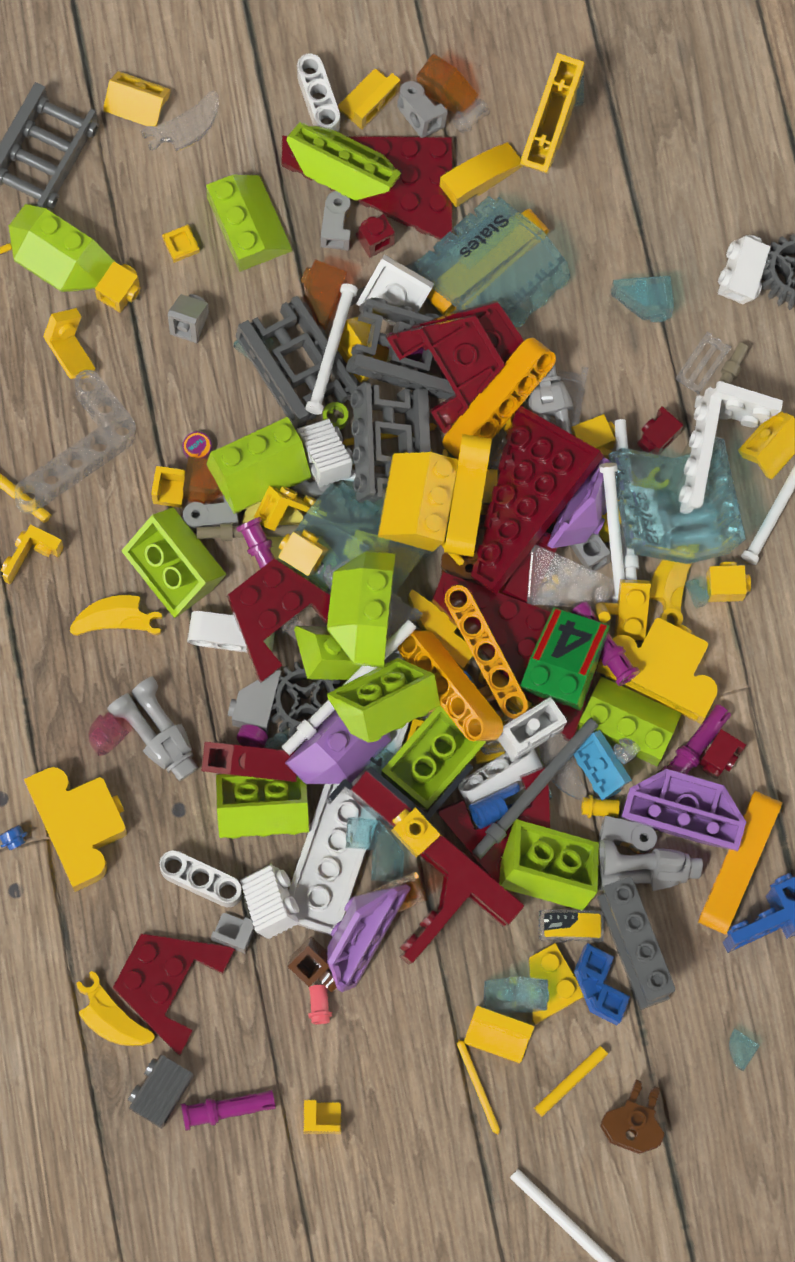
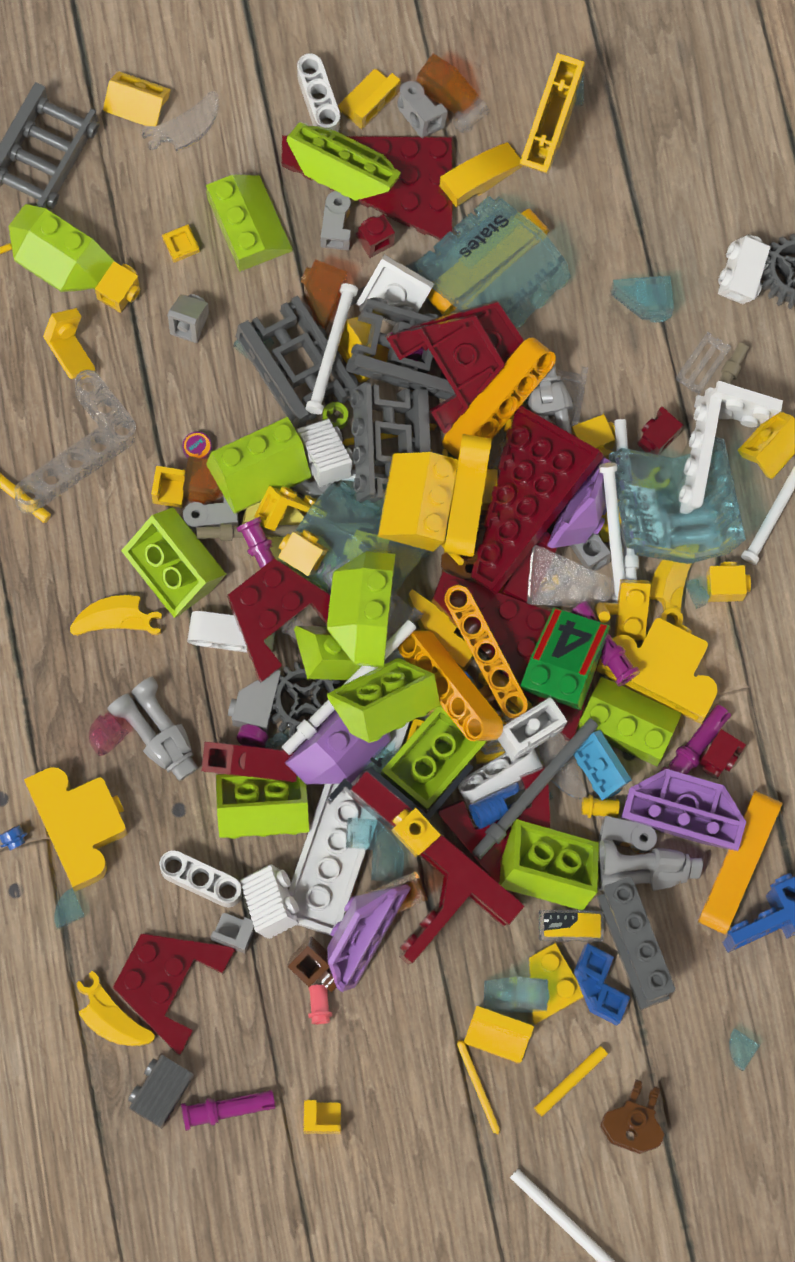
(43, 542): yellow bracket -> none
(67, 909): none -> clear light blue tile
(626, 750): clear hinge -> none

